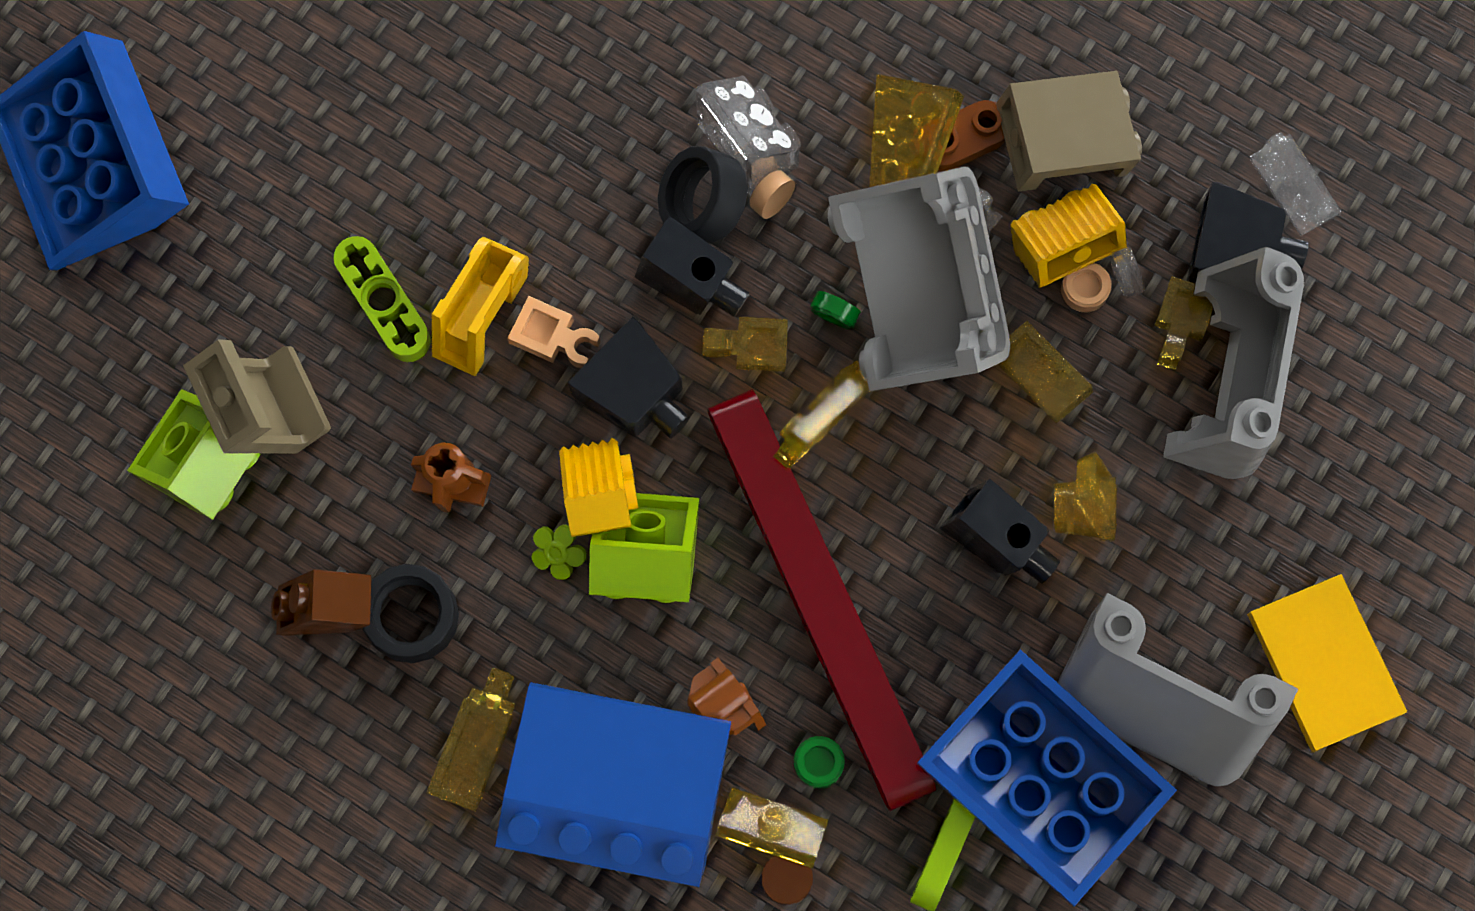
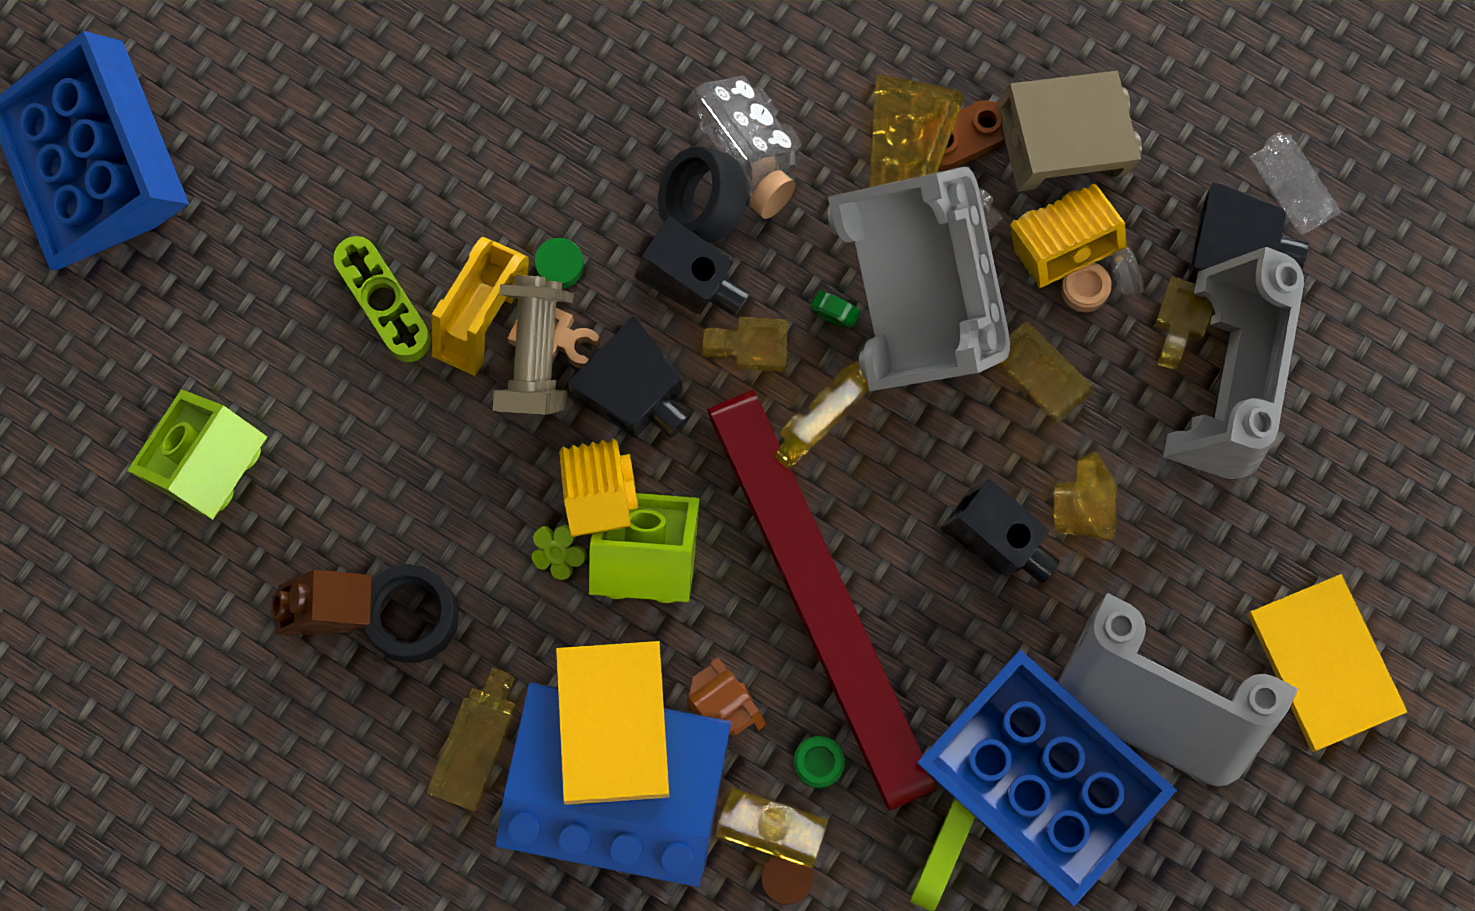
(257, 401): dark tan panel -> none
(449, 477): dark orange piece -> none
(532, 385): none -> dark tan fence
(559, 261): none -> green tile
(612, 723): none -> yellow tile

